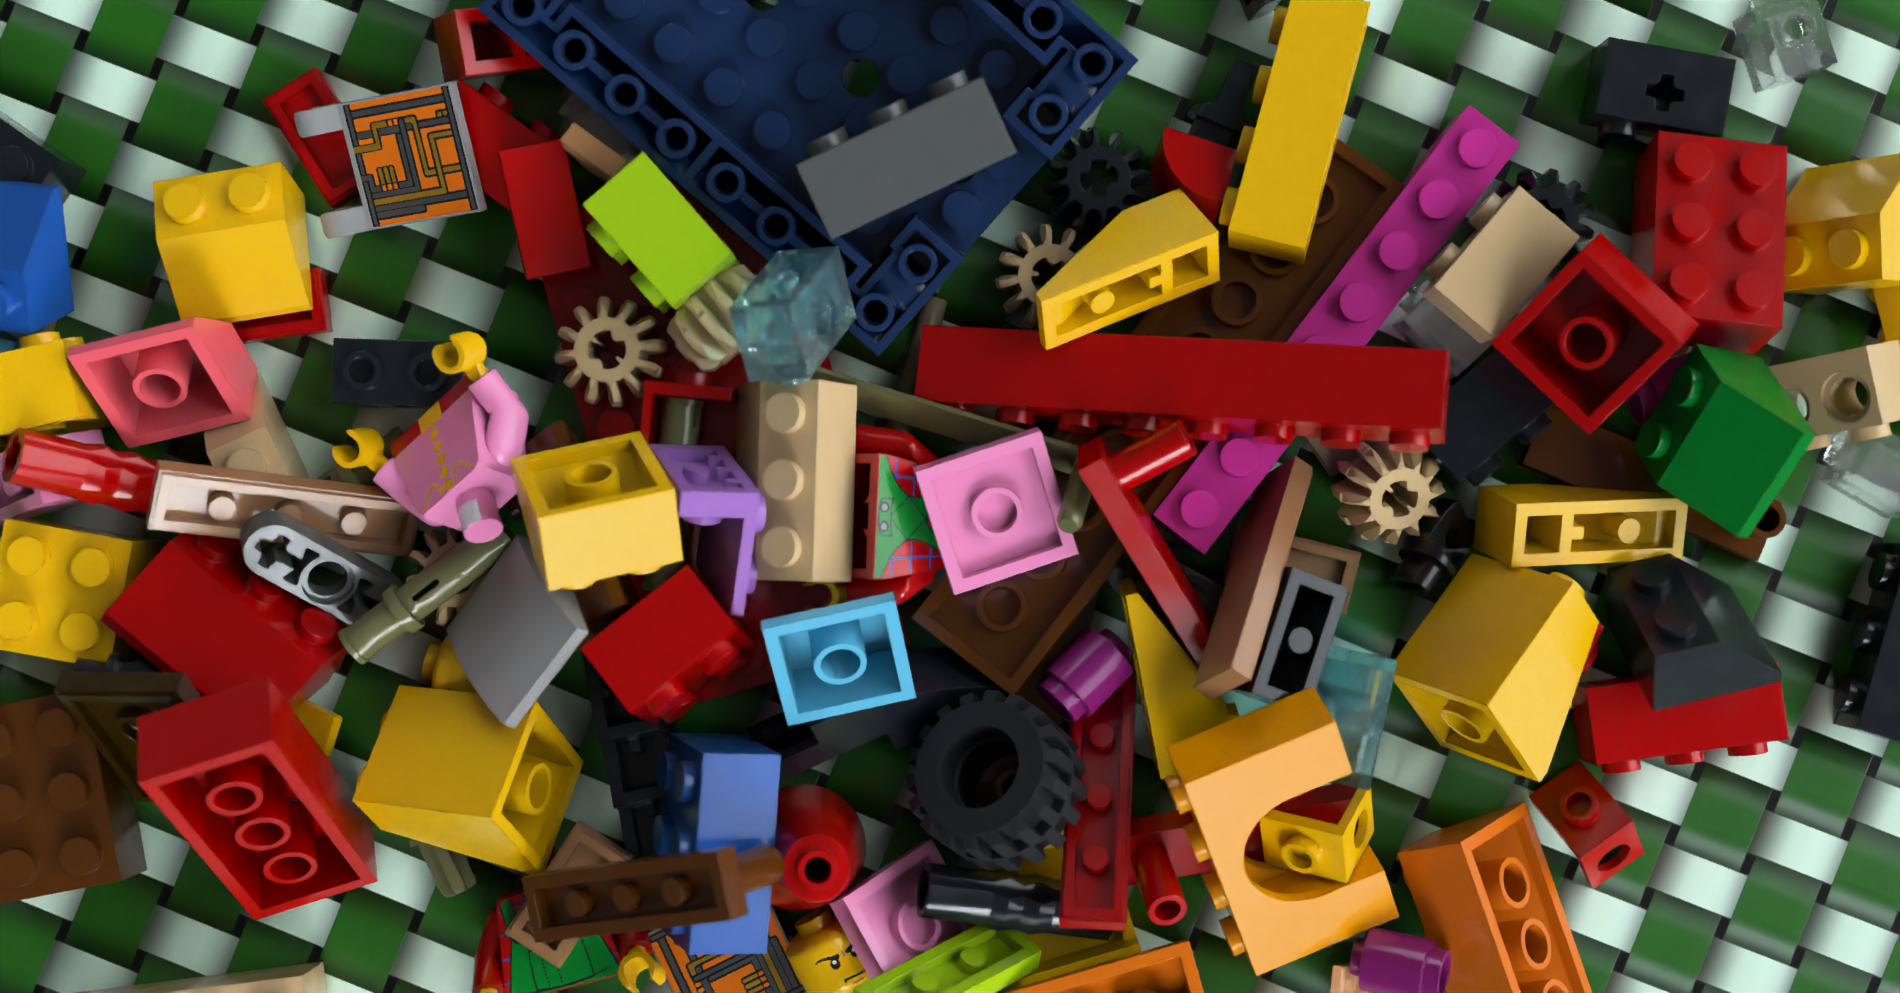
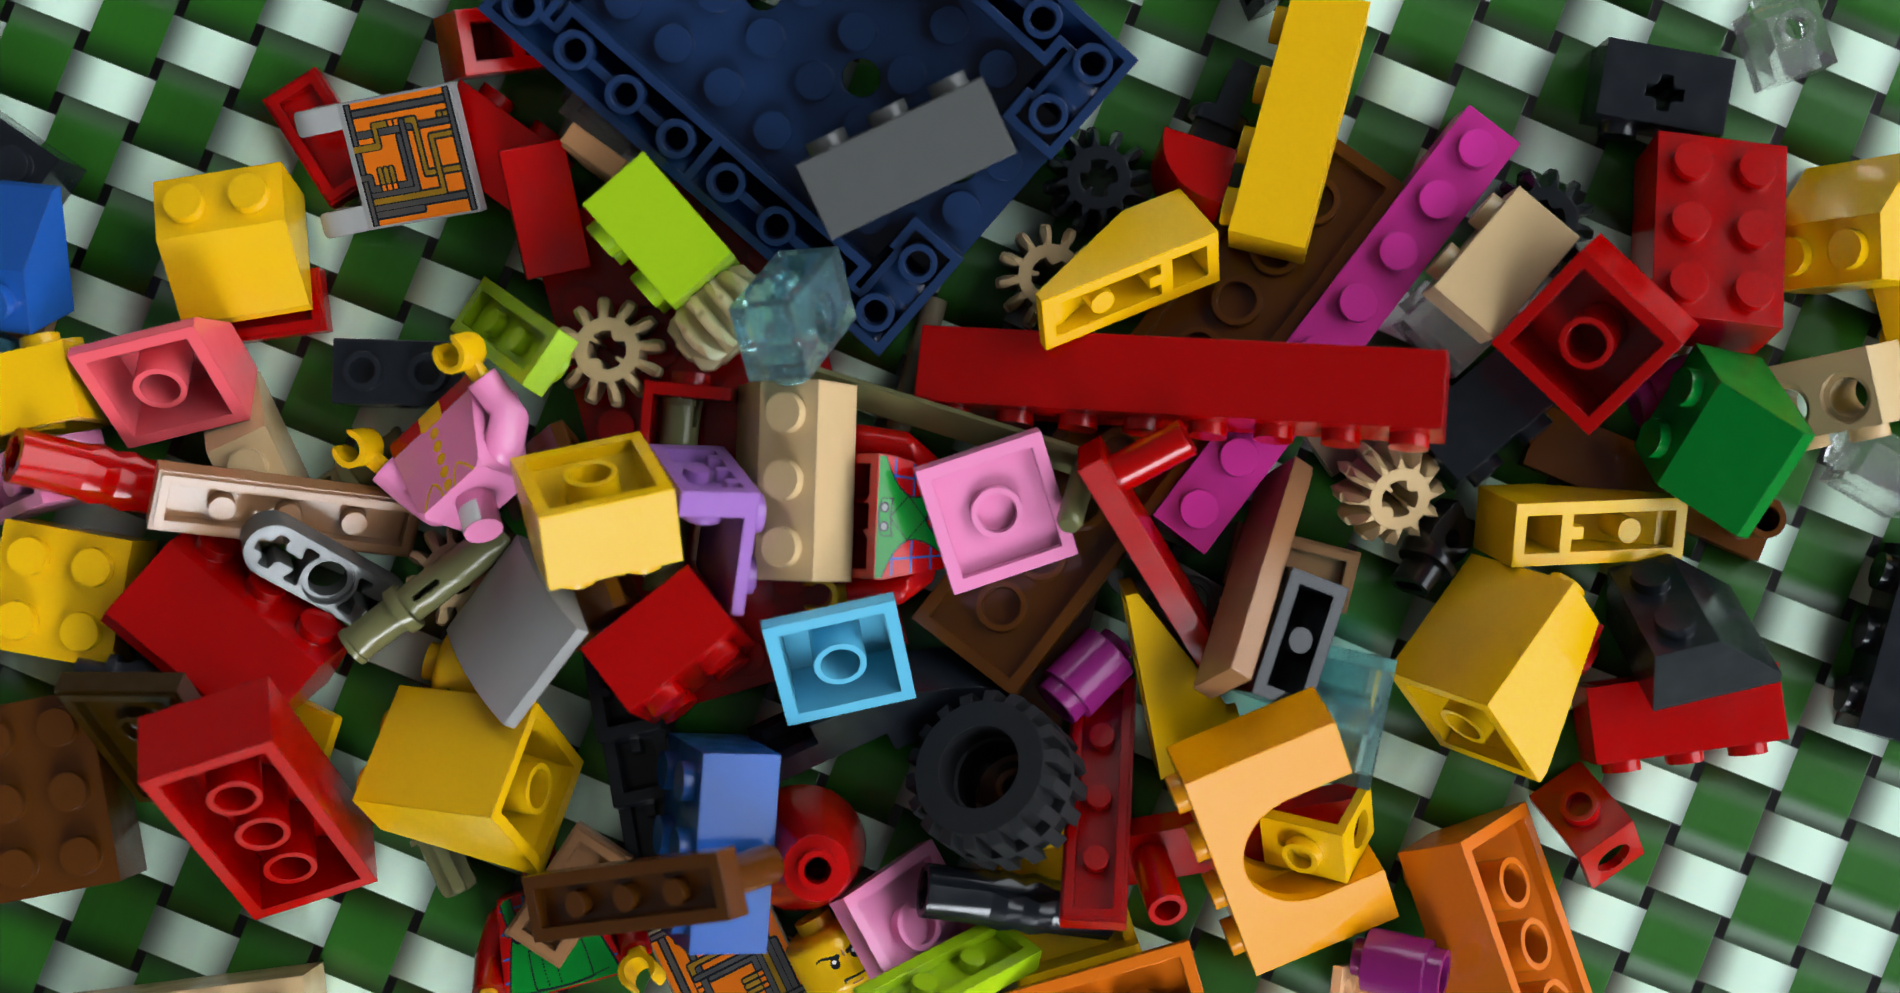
(516, 337): none -> lime plate

